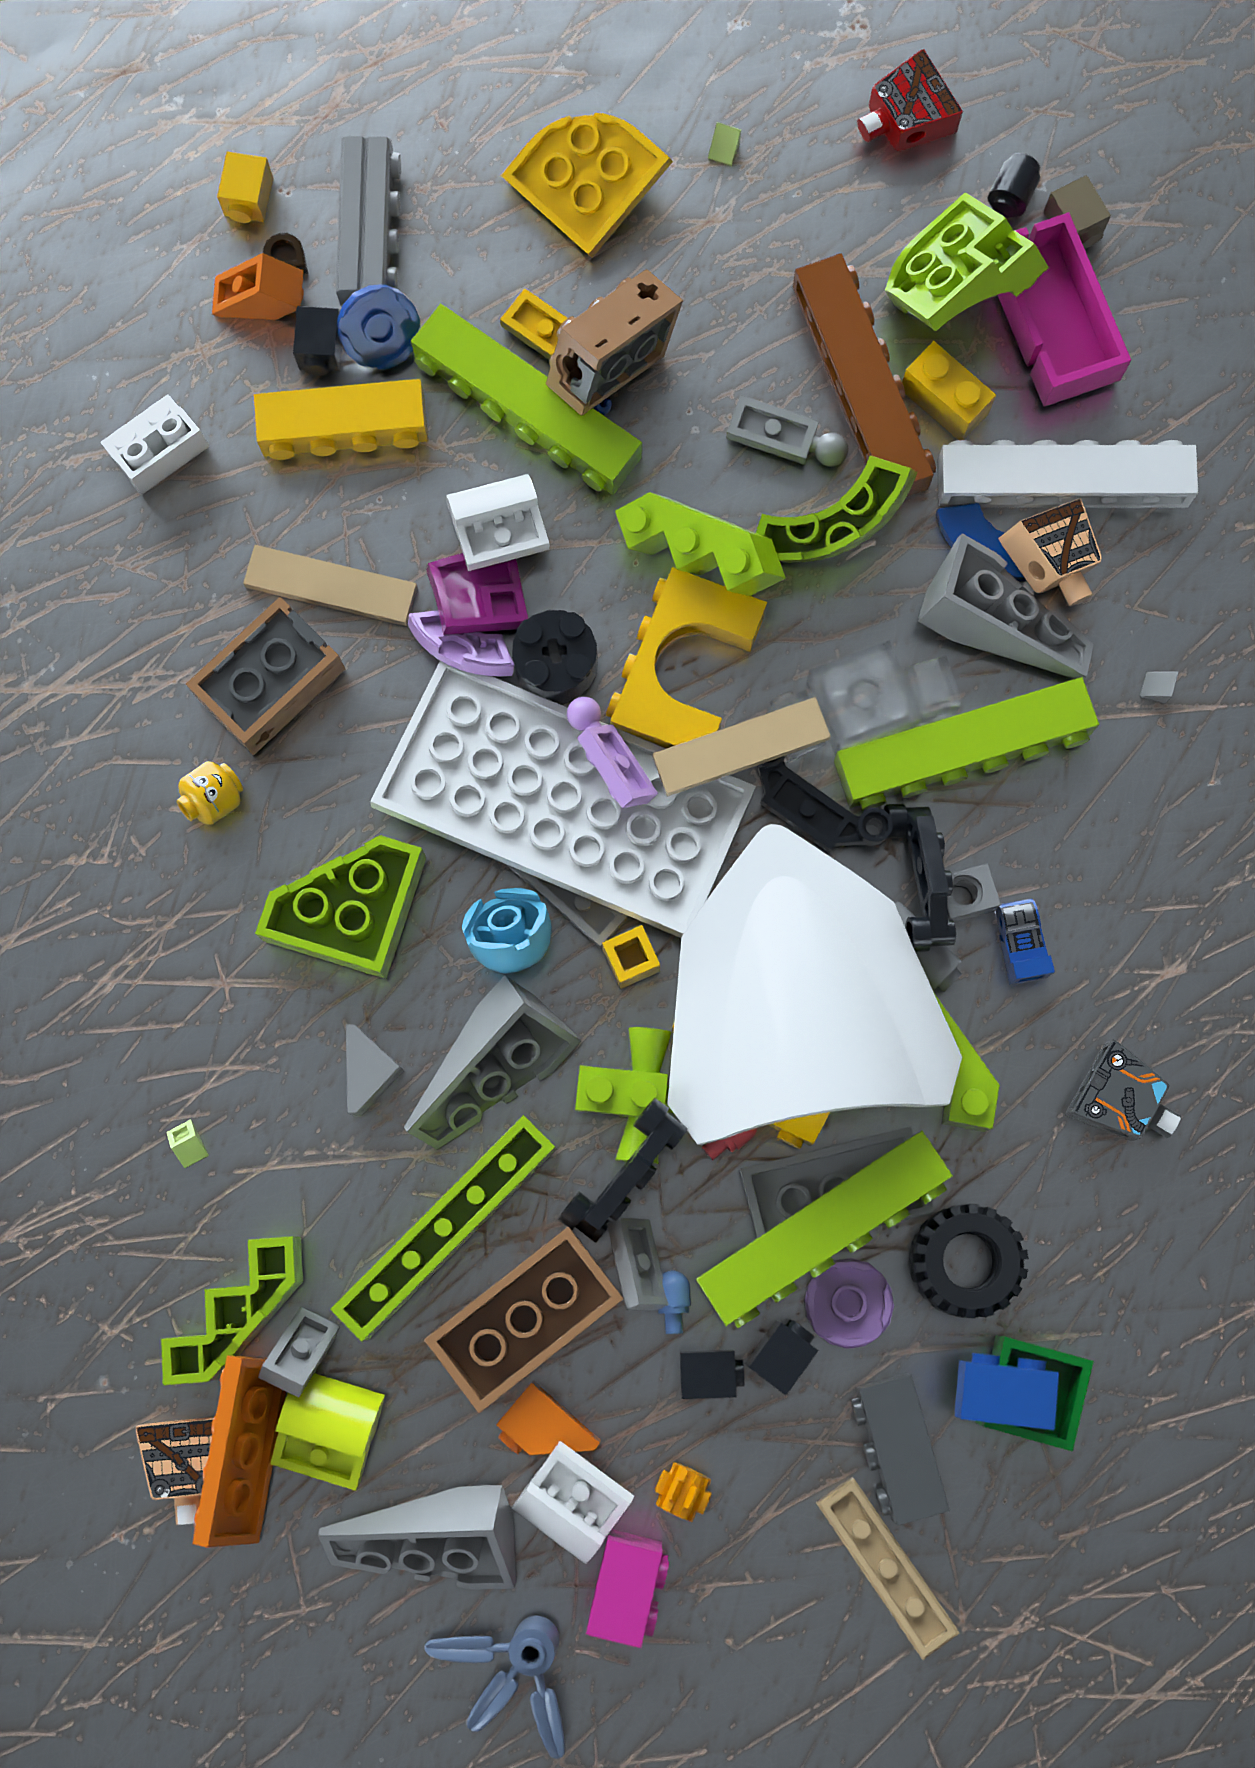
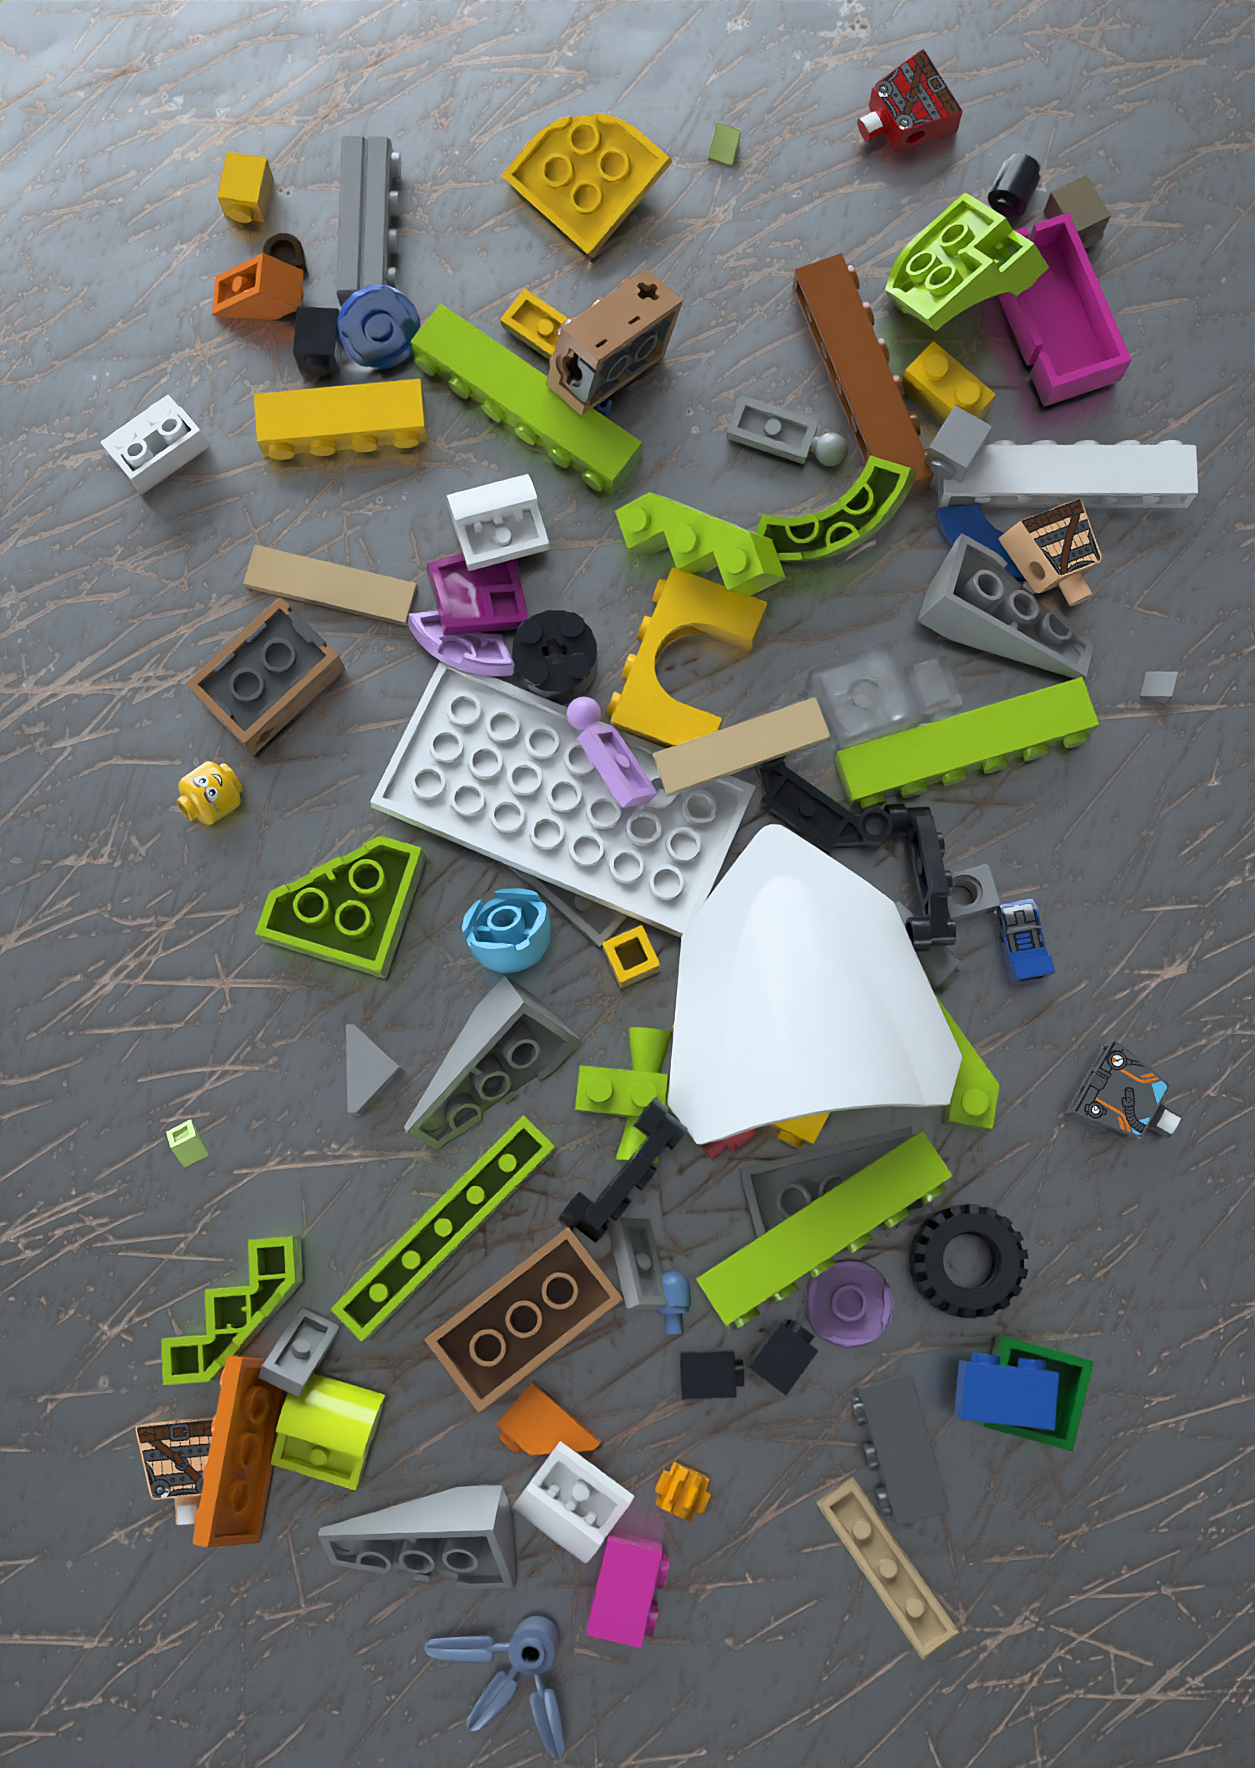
(957, 445): none -> light grey brick

